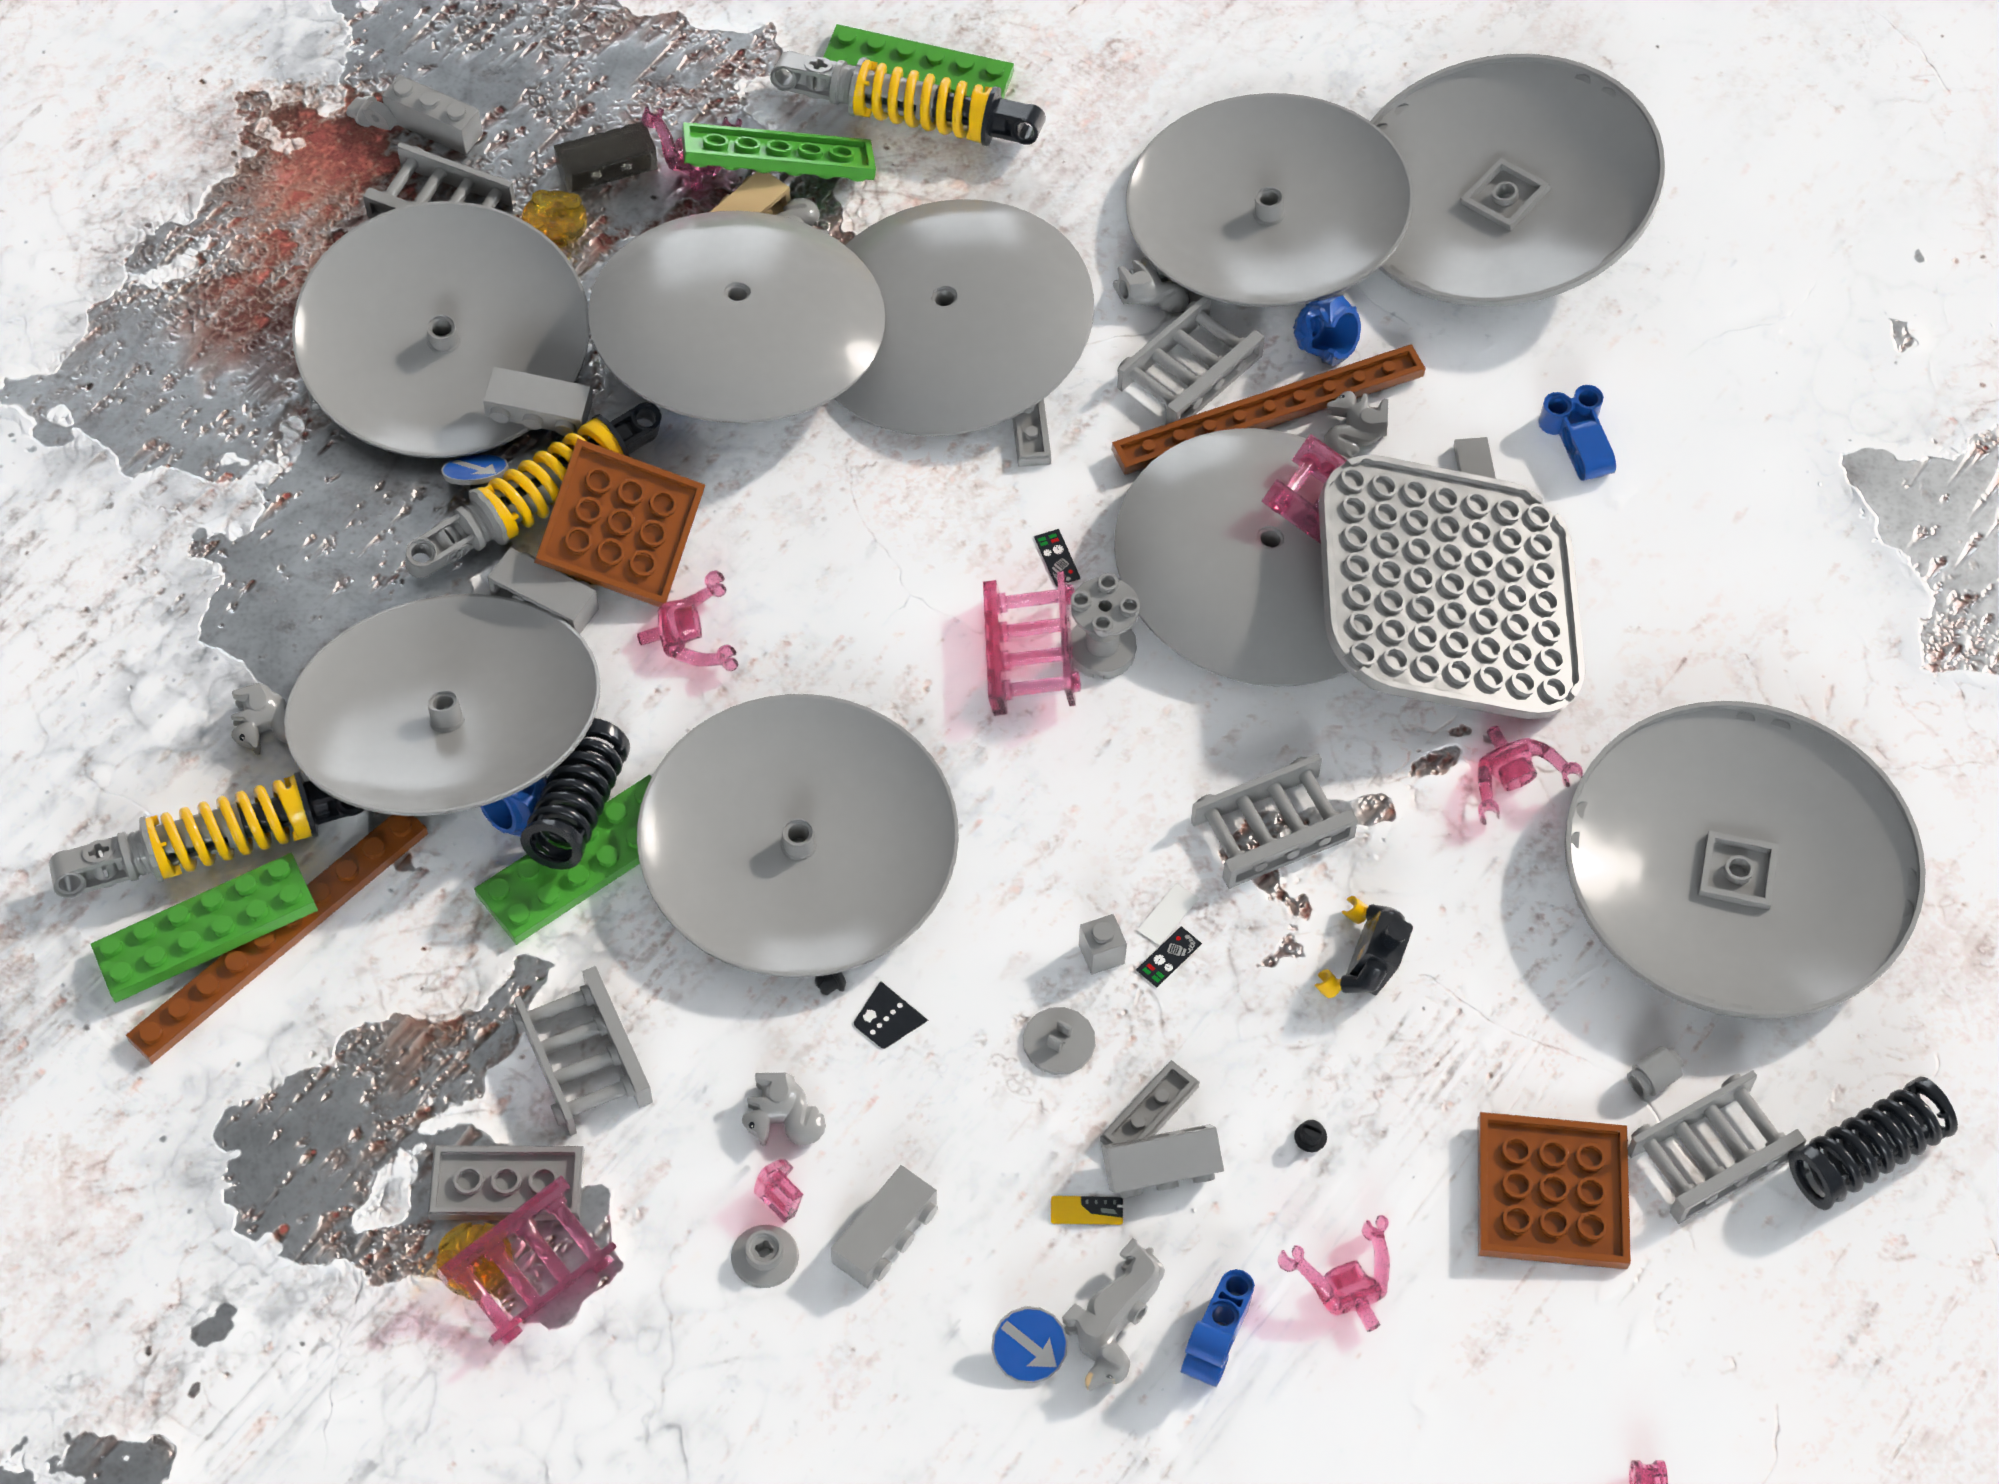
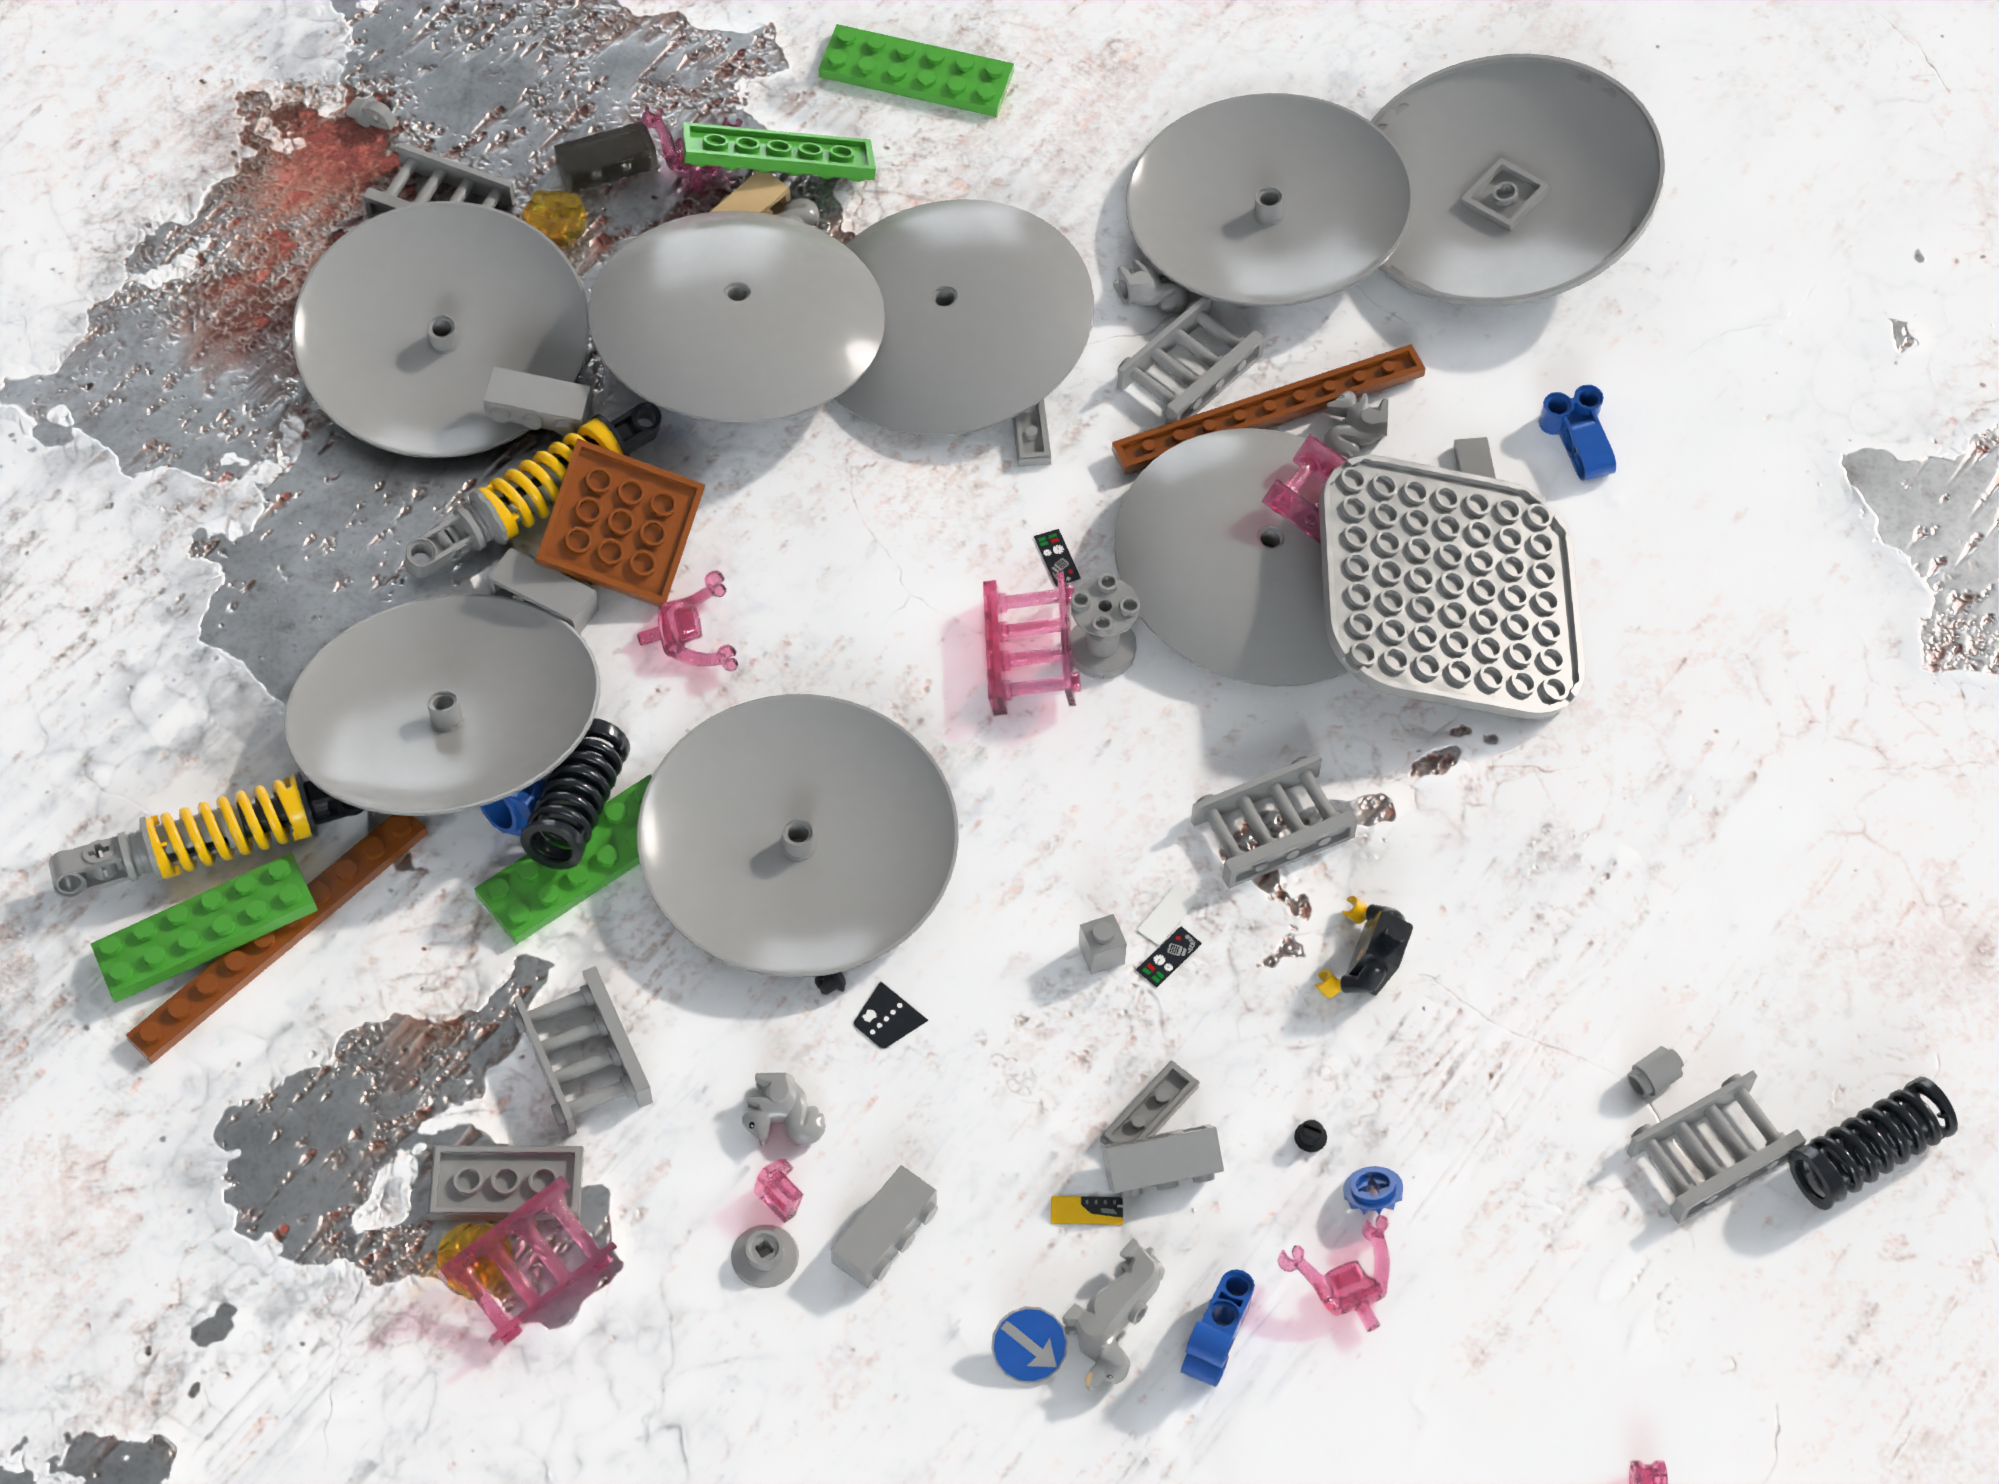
(260, 712): light grey animal -> none
(433, 114): light grey brick -> none
(474, 469): piece -> none
(870, 89): piece -> none
(1059, 1040): light grey piece -> none
(1328, 329): blue helmet -> none
(1384, 1180): none -> gear
(1514, 767): clear pink piece -> none
(1553, 1190): dark orange plate -> none
(1761, 789): light grey dish -> none

